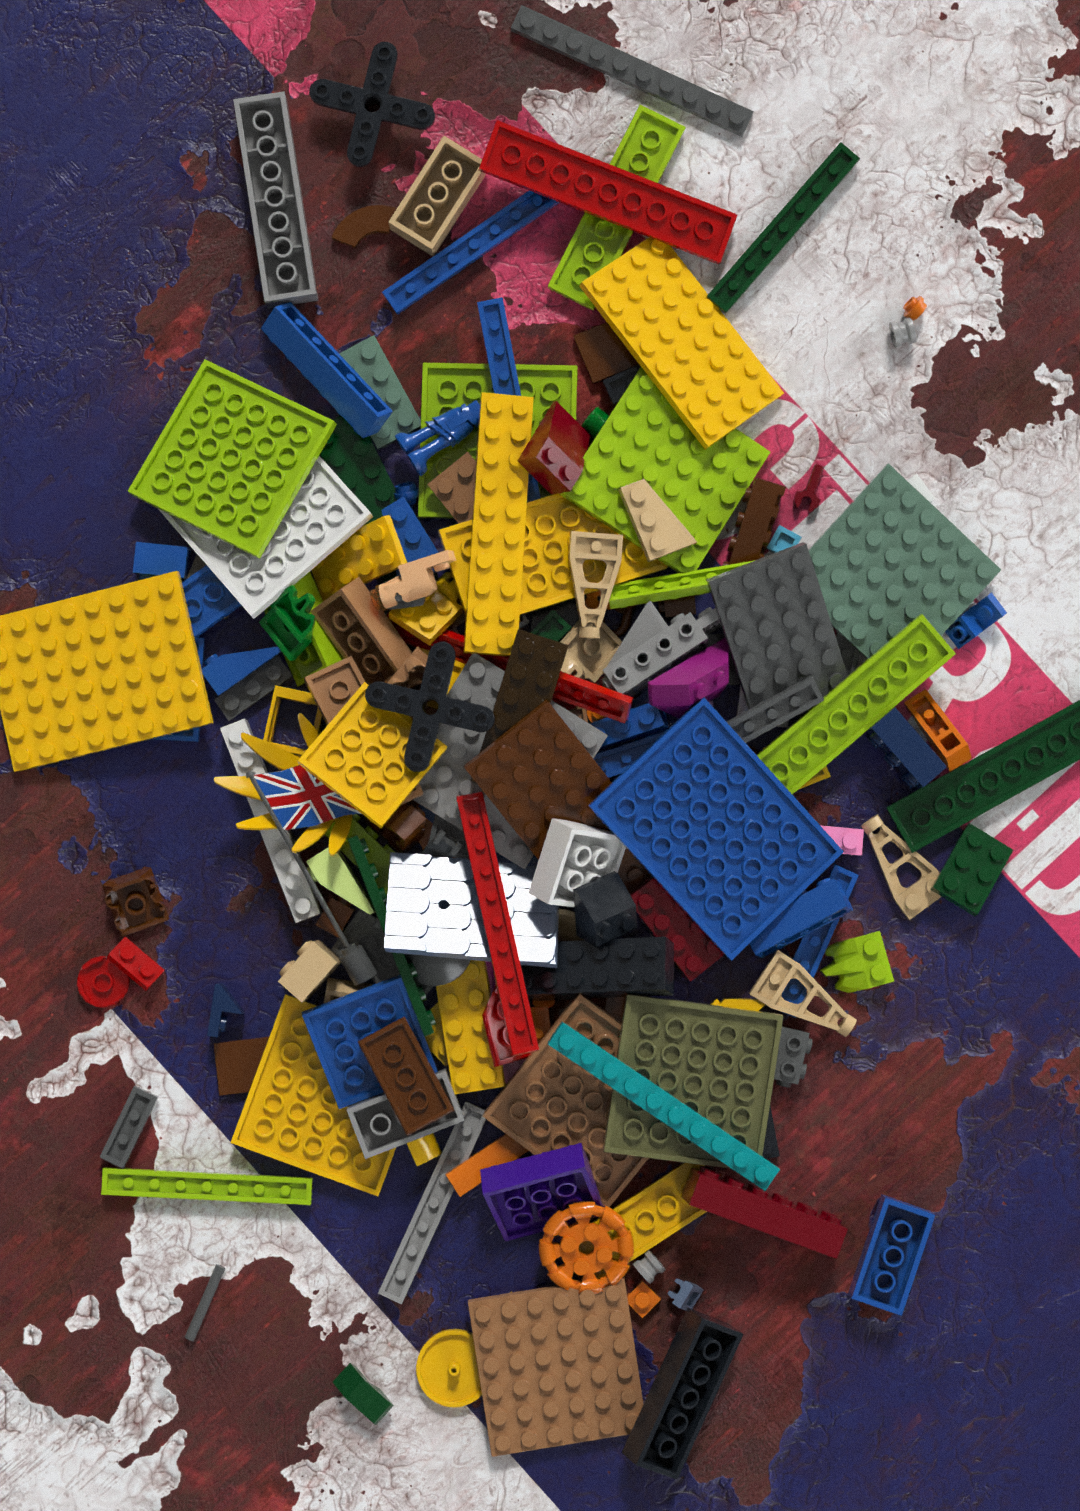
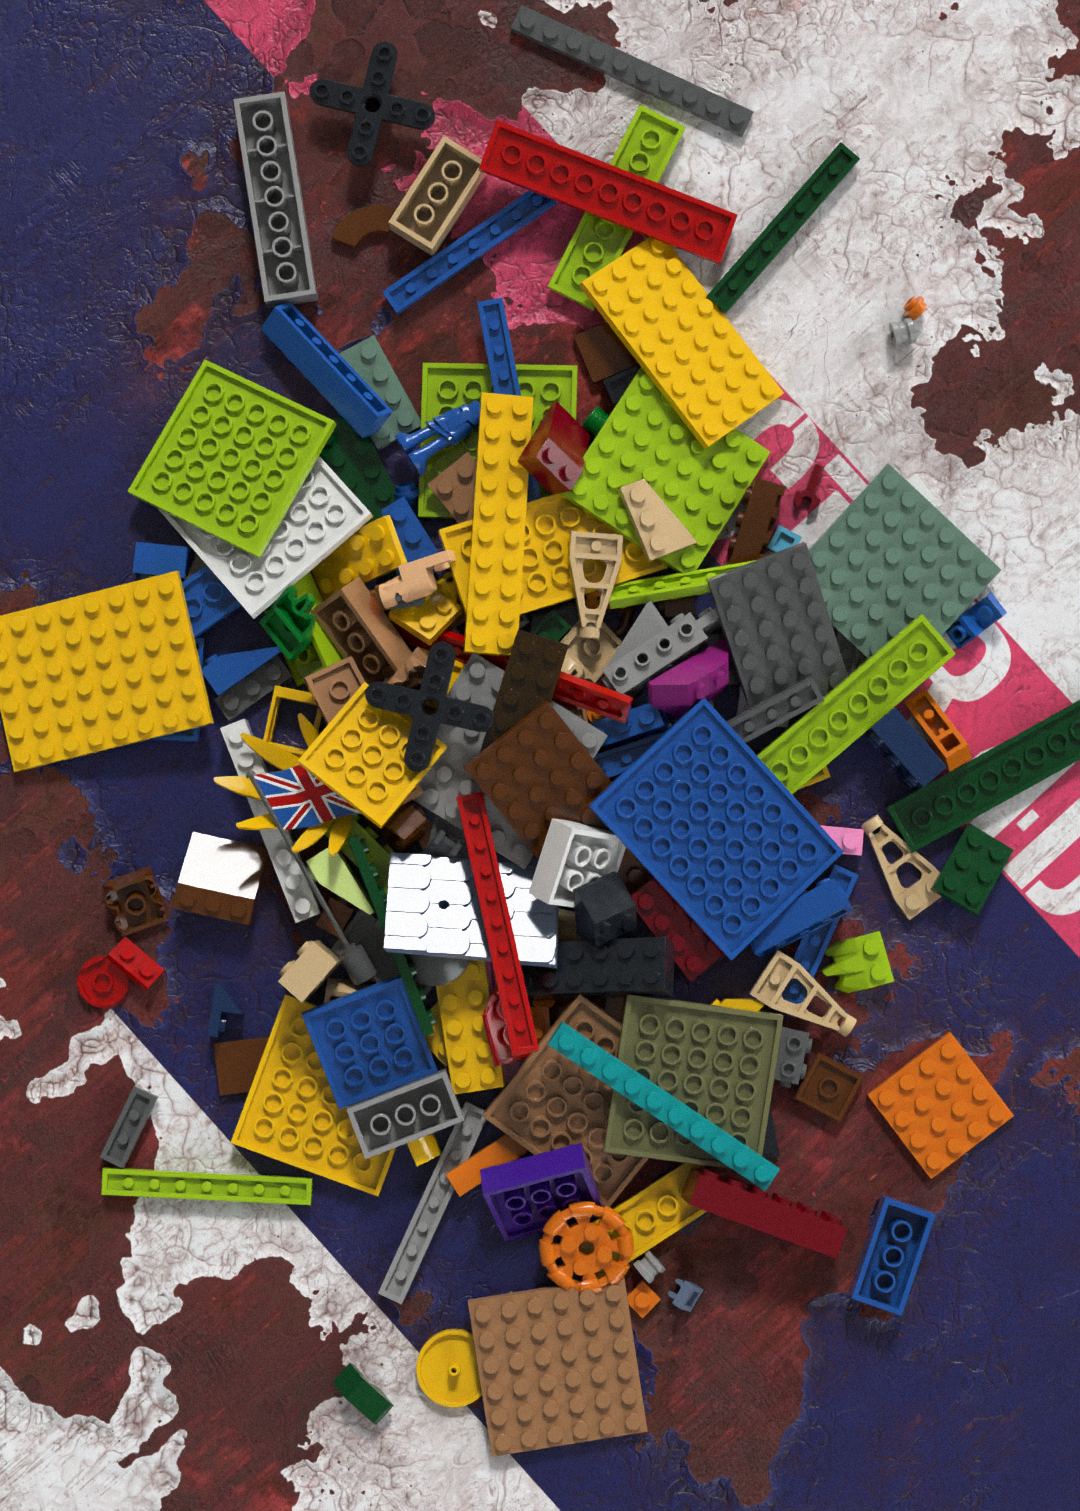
(205, 1302): dark grey bar -> none
(221, 878): none -> slope
(406, 1076): reddish brown tile -> none
(682, 1393): black brick -> none
(828, 1087): none -> reddish brown plate
(940, 1105): none -> orange plate

